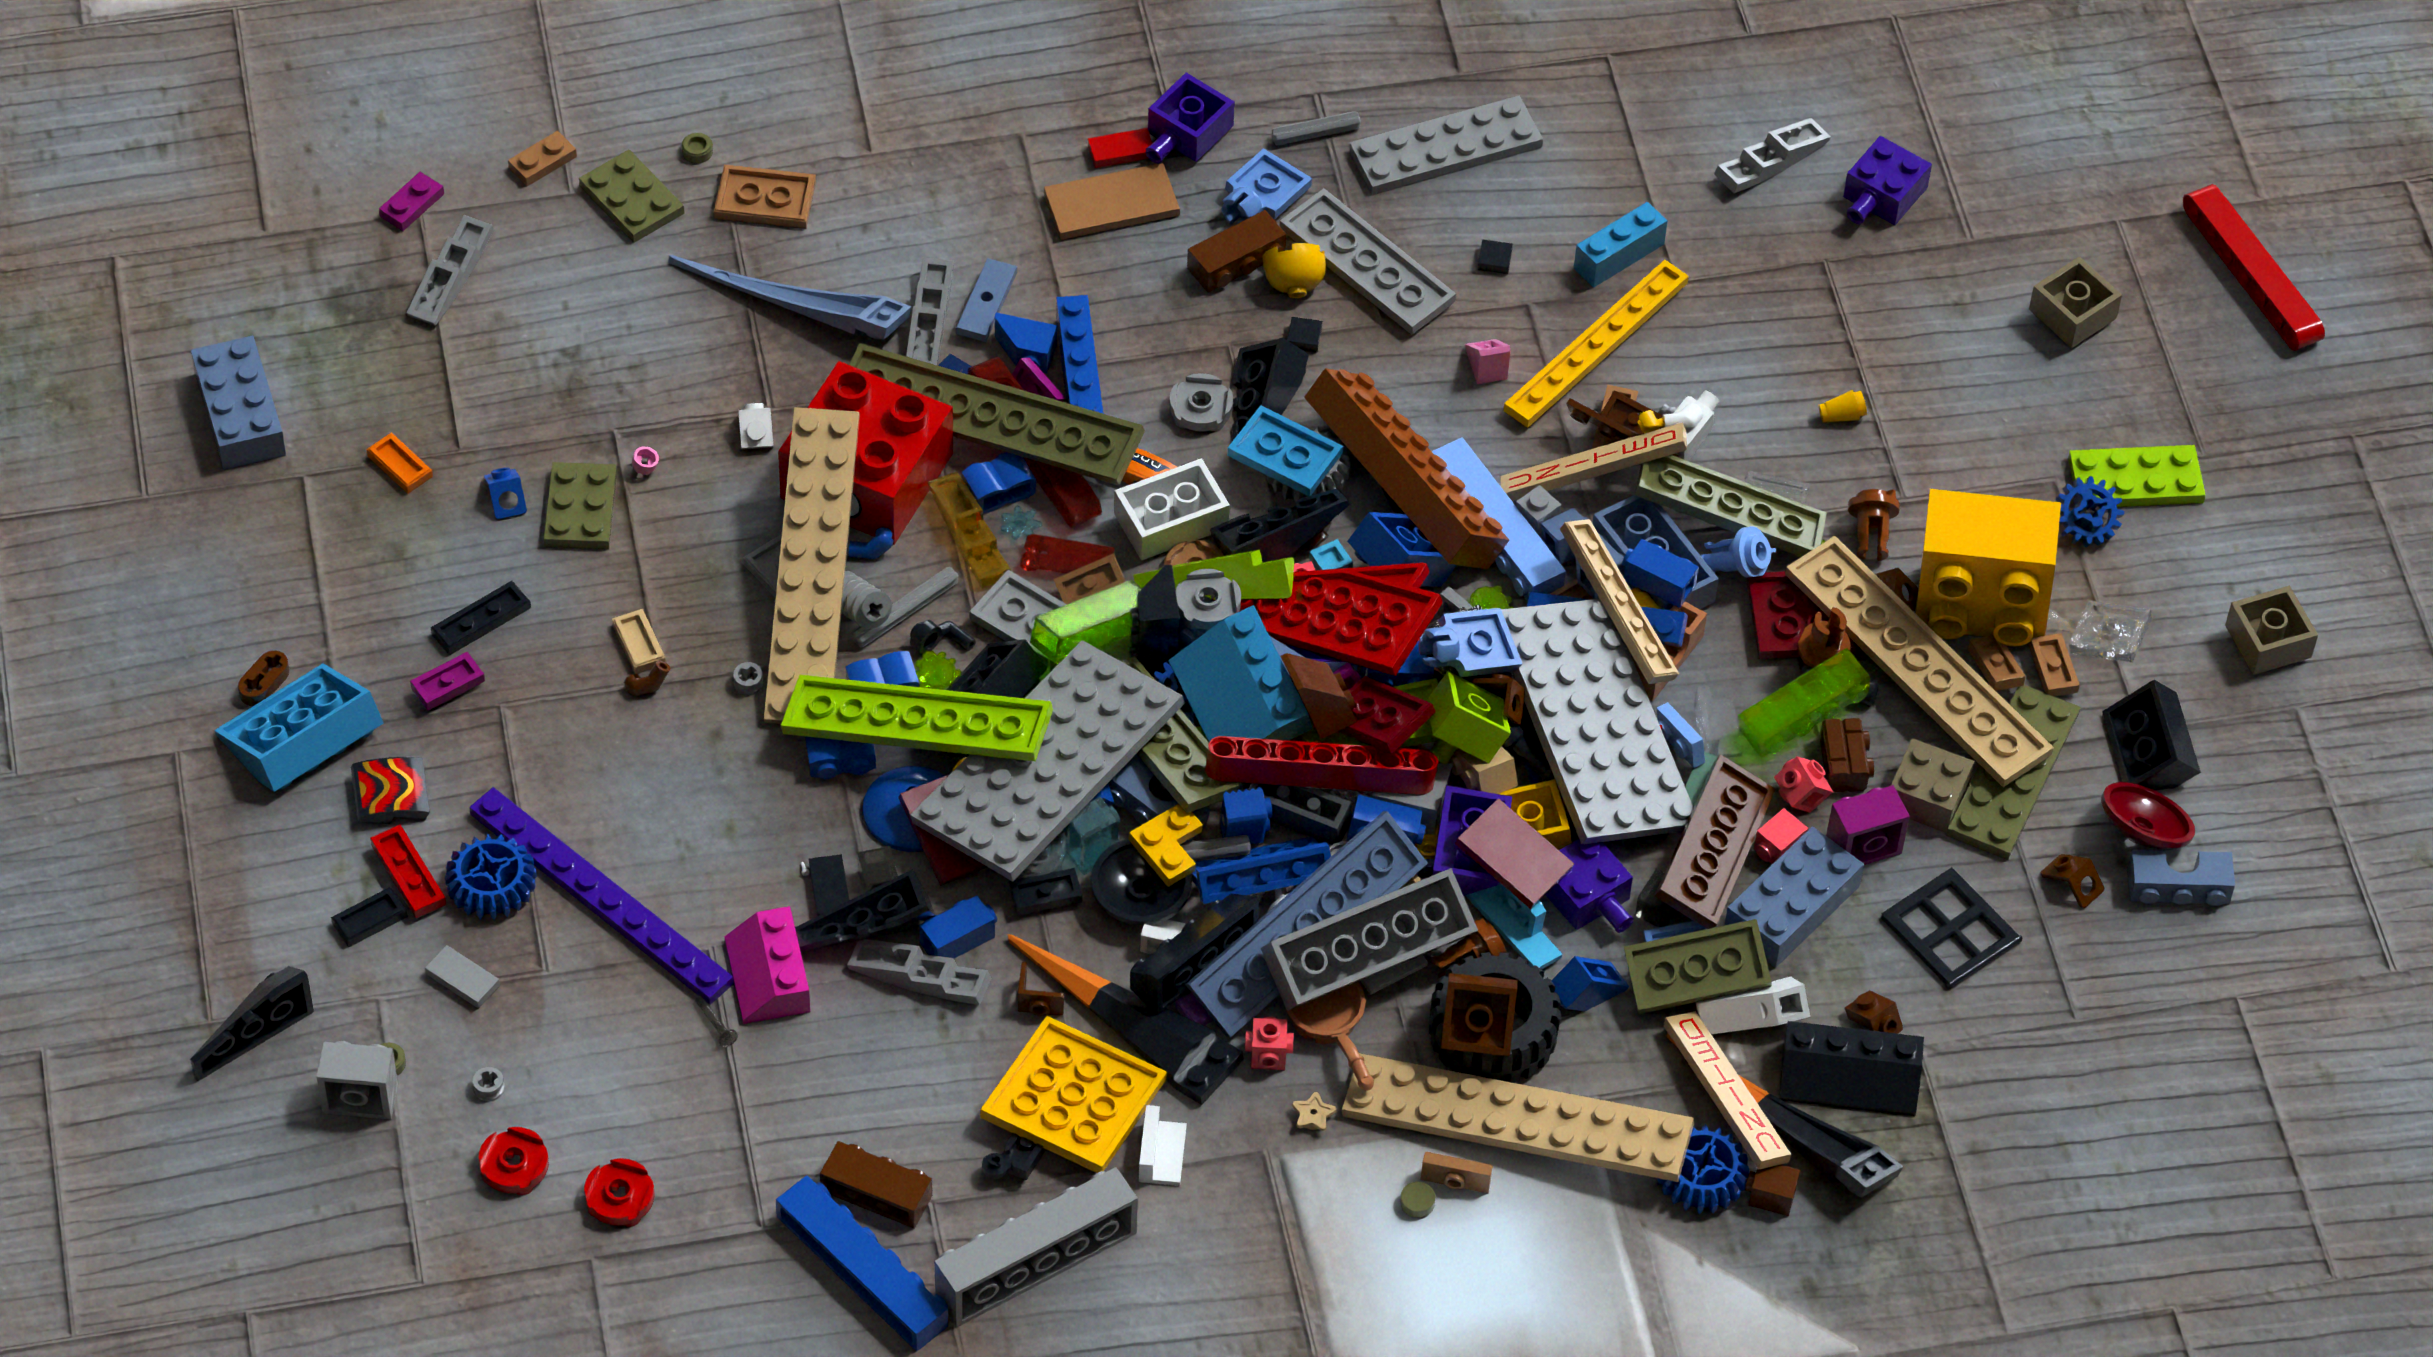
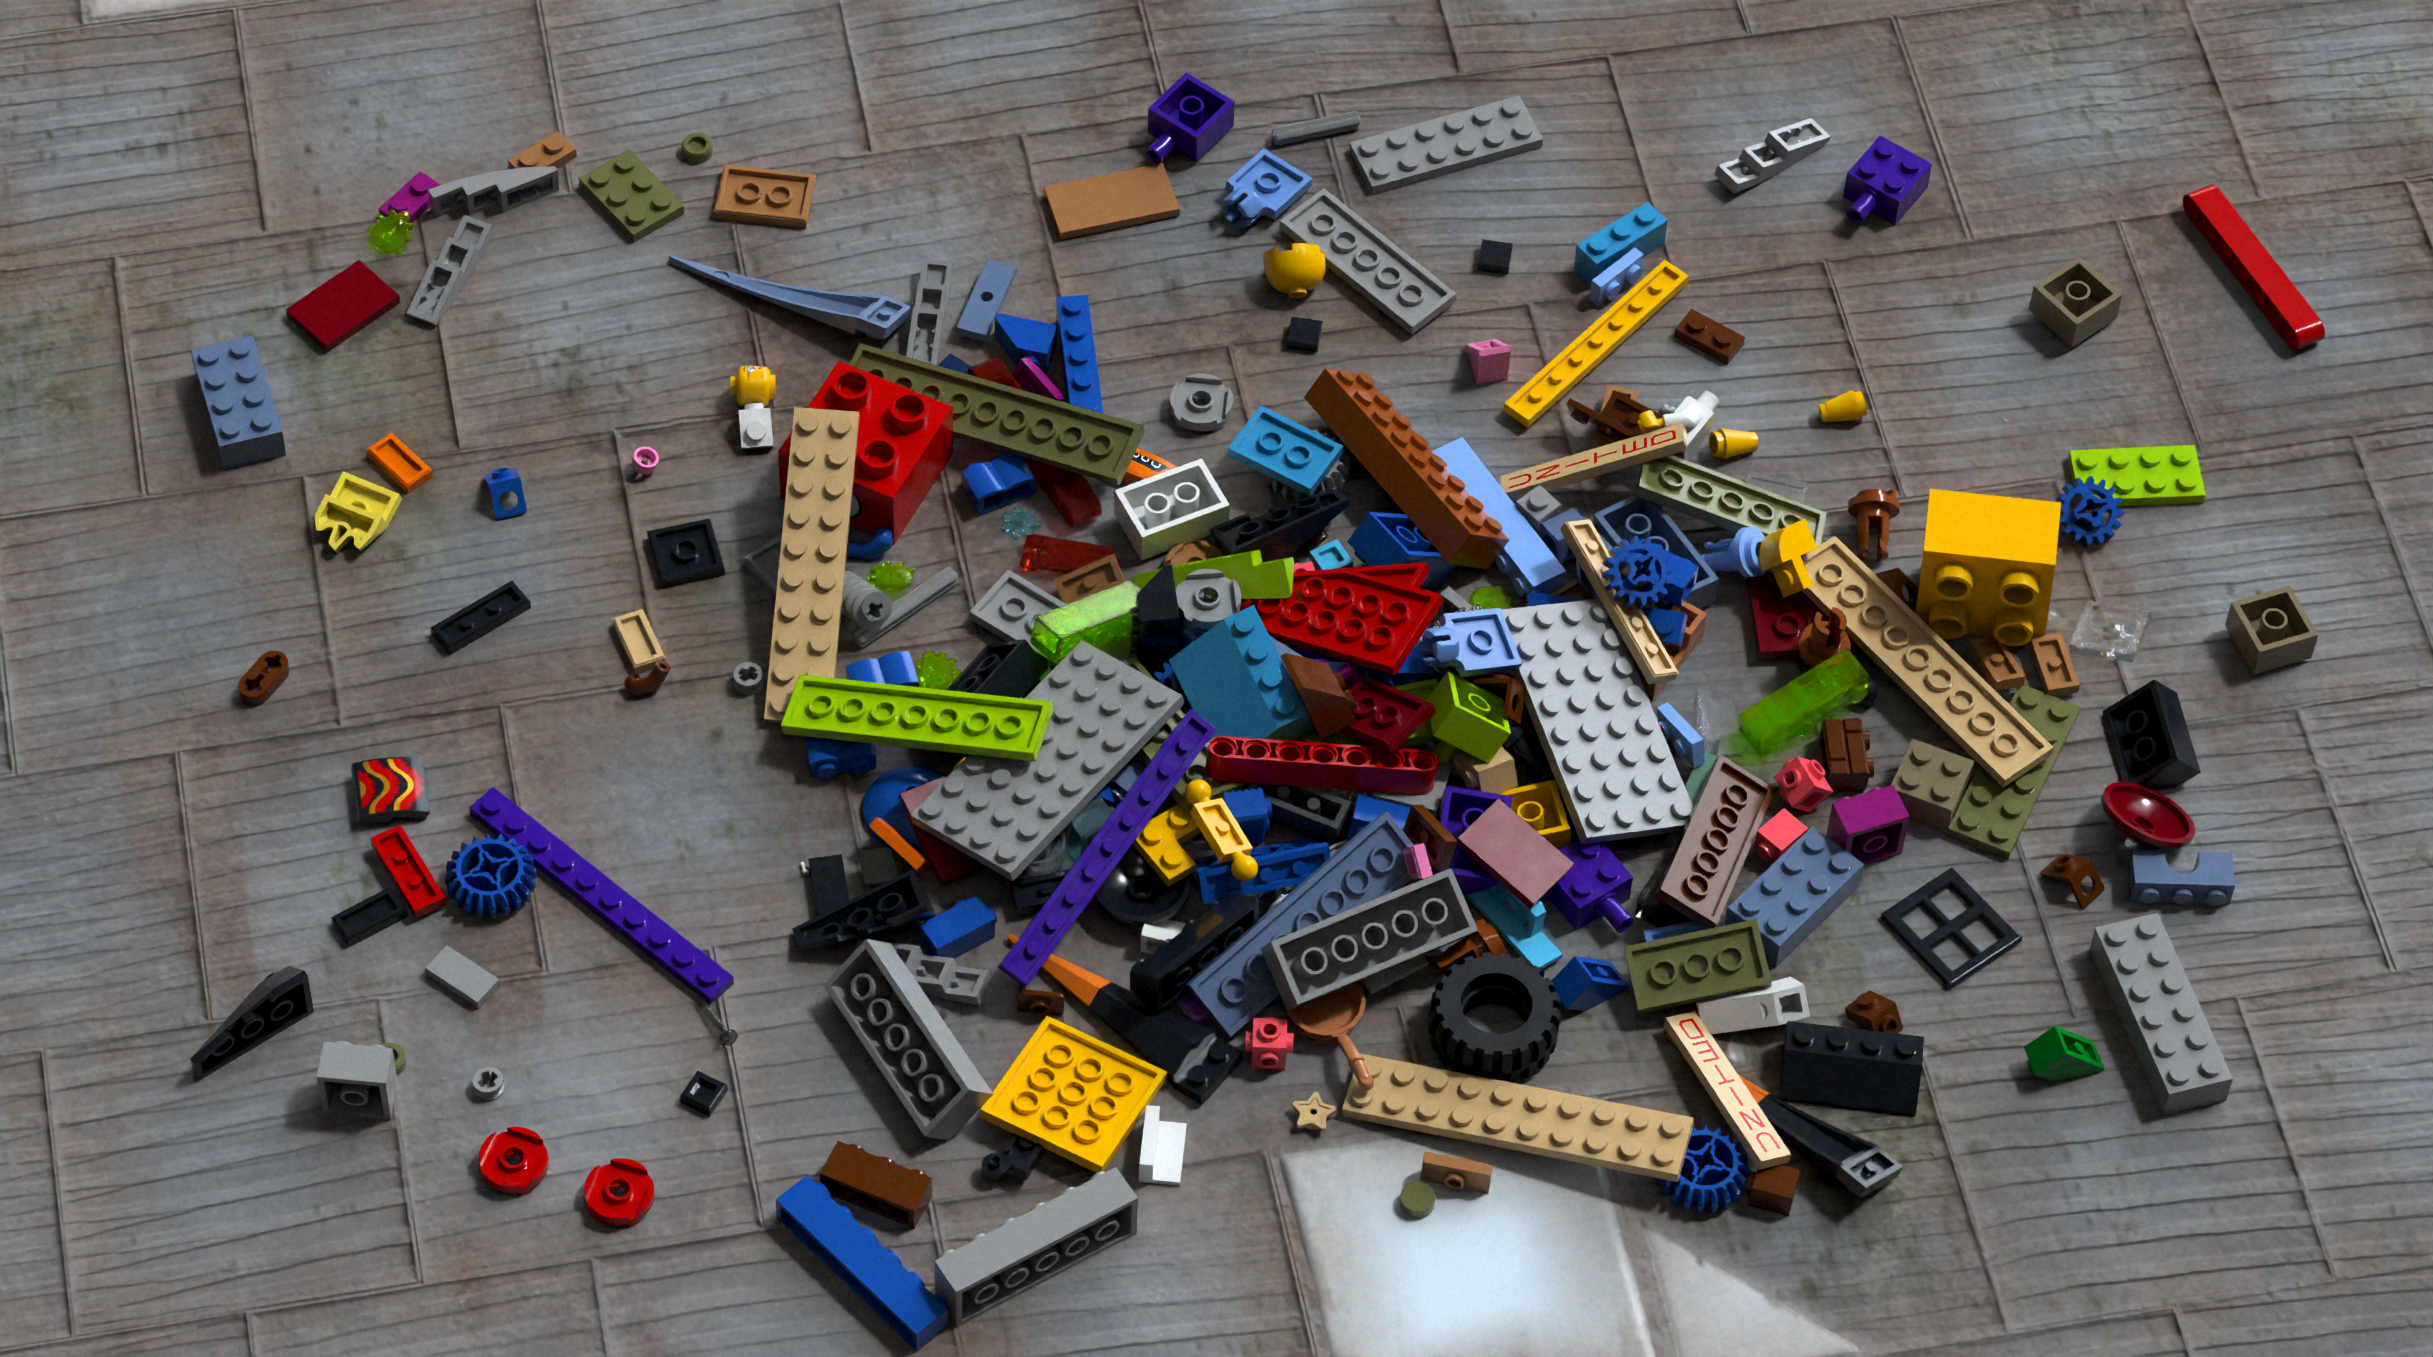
(300, 726): dark azure slope -> none
(343, 305): none -> dark red tile
(356, 511): none -> light yellow plate
(391, 231): none -> clear neon green piece
(447, 681): magenta plate -> none
(504, 187): none -> light grey slope
(580, 505): olive plate -> none
(685, 553): none -> black tile
(703, 1093): none -> black tile
(753, 385): none -> yellow head
(768, 966): dark pink slope -> none
(891, 577): none -> clear neon green piece
(900, 845): none -> orange tile
(908, 1039): none -> light grey brick
(928, 634): black plate -> none
(968, 528): clear yellow slope -> none
(1106, 848): none -> dark purple plate
(1119, 147): red tile -> none
(1221, 830): none -> yellow plate
(1234, 251): reddish brown brick -> none
(1267, 377): black wedge -> none
(1417, 861): none -> bright pink tile
(1426, 829): none -> reddish brown plate
(1479, 1014): reddish brown slope -> none
(1617, 276): none -> light blue plate
(1628, 564): none -> blue gear
(1709, 336): none -> reddish brown plate
(1730, 443): none -> yellow cone
(1783, 555): none -> yellow brick
(2062, 1056): none -> green slope
(2160, 1014): none -> light grey brick

